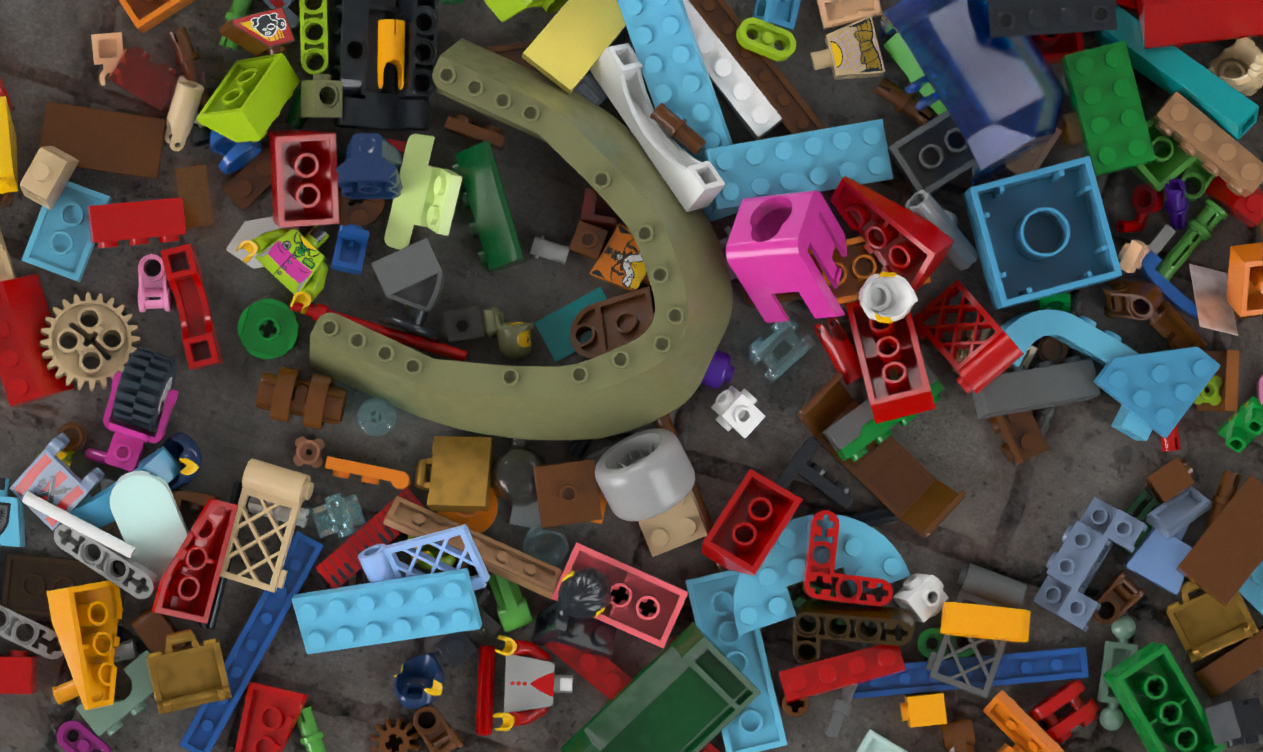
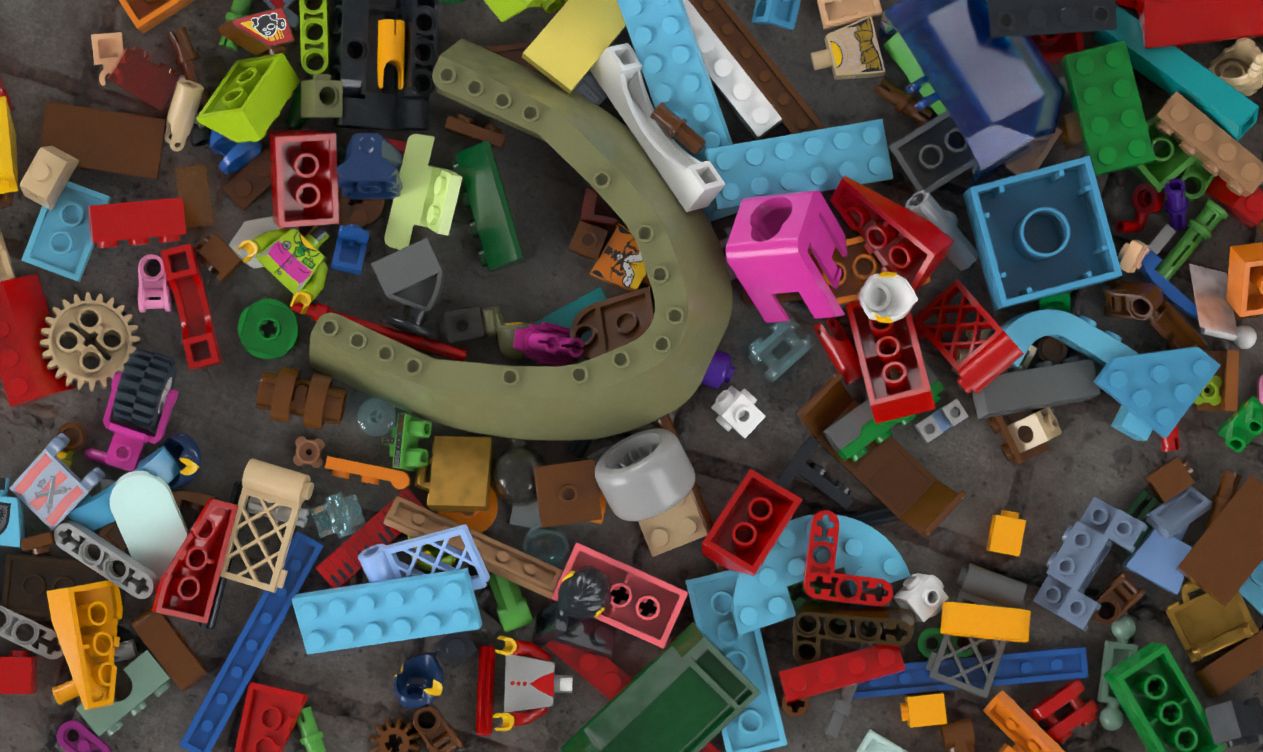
(38, 543): none -> reddish brown plate
(78, 524): white bar -> none
(188, 674): pearl gold piece -> none
(219, 257): none -> reddish brown brick
(405, 440): none -> bright green hips
(547, 344): none -> dark pink connector
(549, 250): light grey pin -> none
(765, 37): lime plate -> none
(941, 420): none -> flat silver piece
(1006, 533): none -> light orange brick
(1043, 425): none -> tan bracket
(1245, 339): none -> white bar

